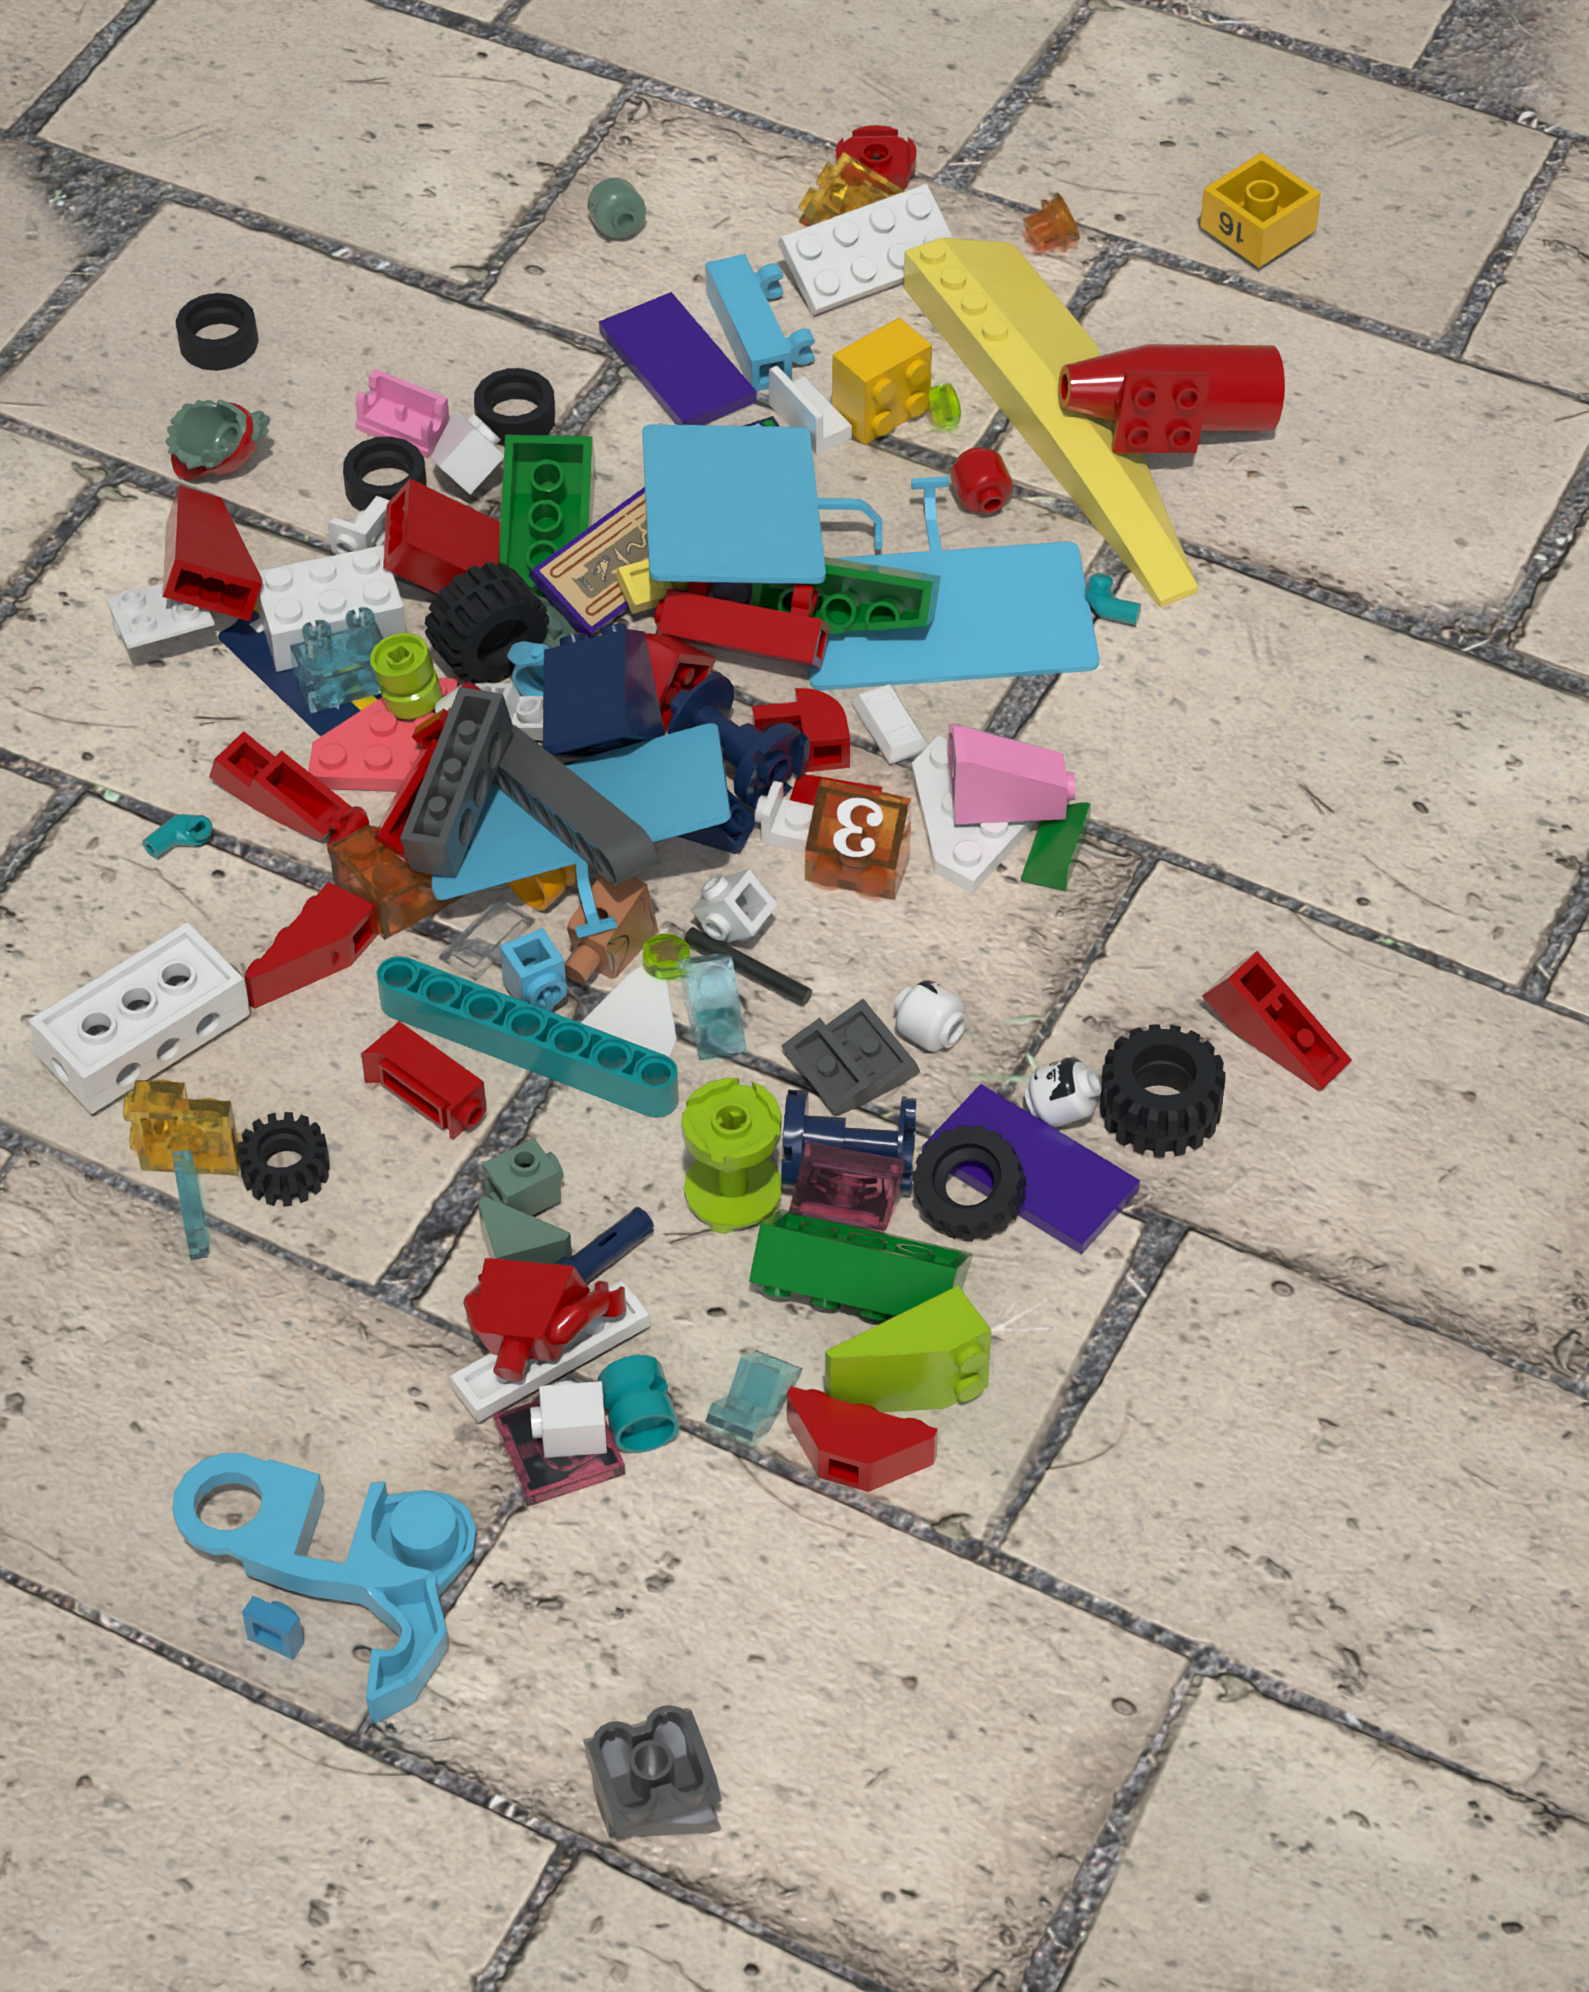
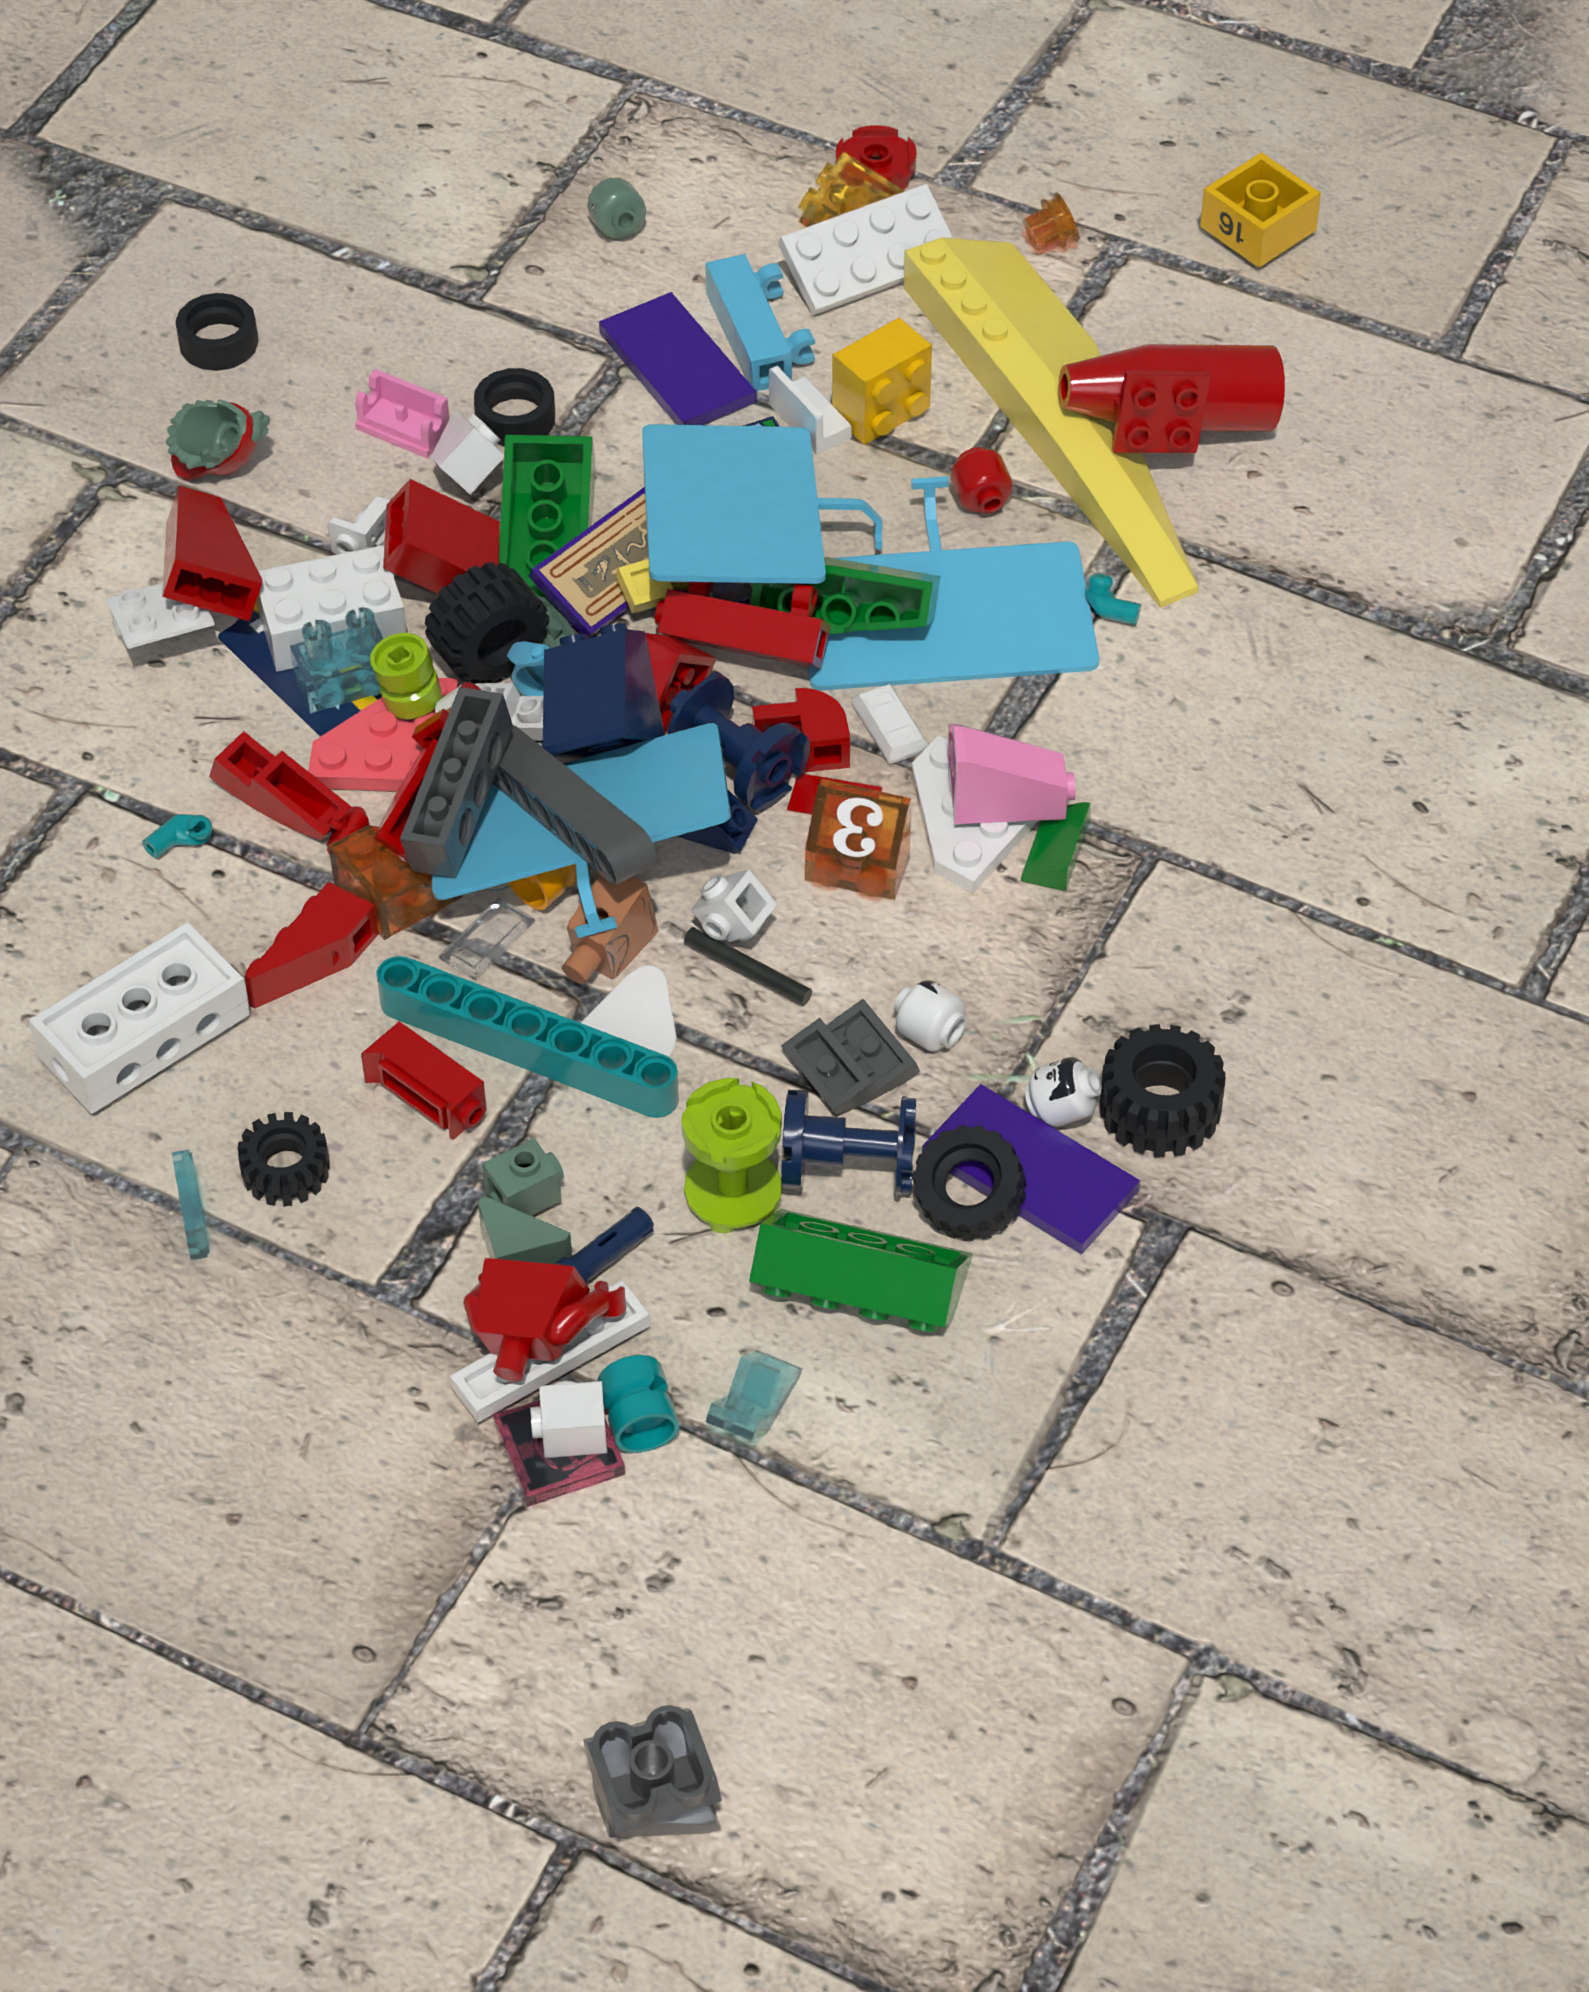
(170, 1122): clear yellow plate -> none
(273, 1626): dark azure plate -> none
(377, 454): black tyre -> none
(396, 1567): medium azure animal -> none
(534, 970): medium azure brick -> none
(662, 955): clear neon green tile -> none
(713, 1005): clear light blue slope -> none
(783, 821): white bracket -> none
(846, 1186): clear pink tile -> none
(858, 1442): red slope -> none
(914, 1359): lime slope -> none
(944, 405): clear neon green tile -> none
(1276, 1022): red slope -> none

